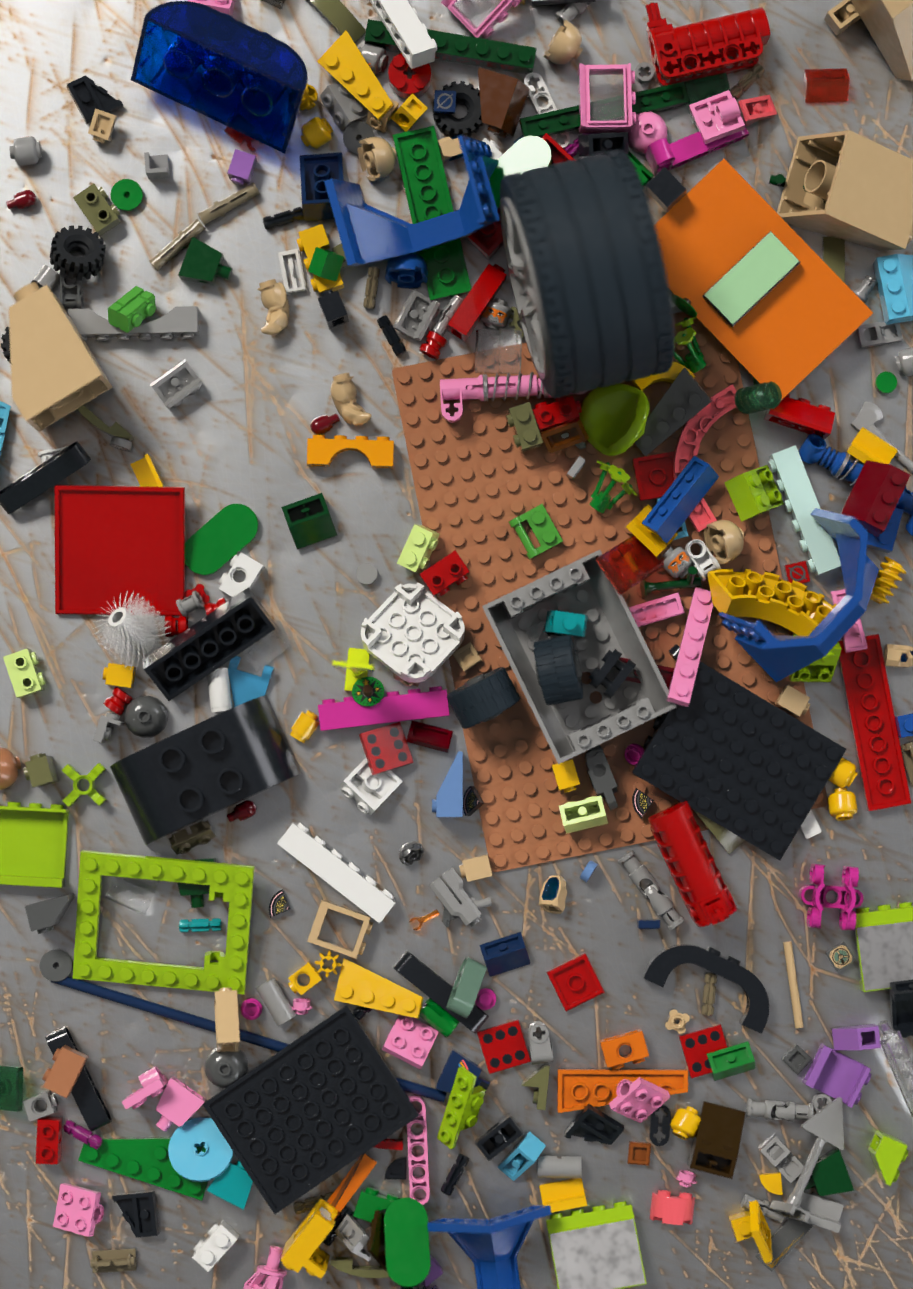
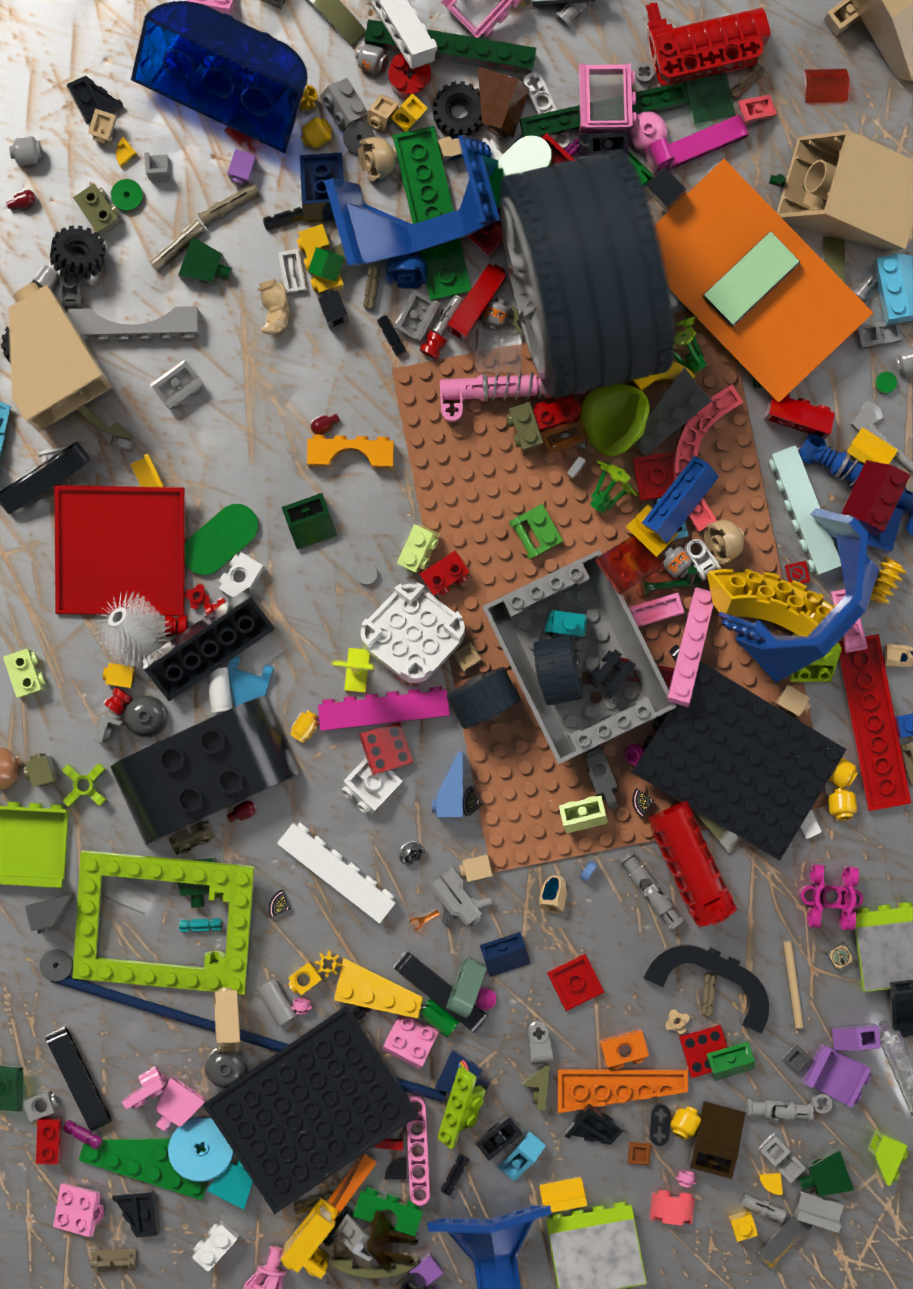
(64, 1071): nougat brick -> none
(124, 152): none -> yellow tile
(131, 309): bright green brick -> none
(190, 603): light grey bush -> none
(251, 1009): dark pink plate -> none
(319, 920): tan window -> none
(344, 398): tan animal -> none
(352, 71): yellow wing -> none
(368, 691): piece -> none
(406, 1242): green tile -> none
(429, 736): dark red tile -> none
(444, 101): dark blue tile -> none
(503, 1046): red tile -> none
(559, 1167): light grey pin -> none
(564, 44): tan cylinder -> none
(566, 776): yellow brick -> none
(638, 1099): bright pink plate -> none
(648, 923): dark blue tile -> none
(684, 305): green piece -> none
(717, 116): bright pink plate -> none
(754, 492): lime slope -> none
(758, 397): clear green piece -> none
(760, 1231): yellow tile -> none
(827, 1127): light grey piece -> none

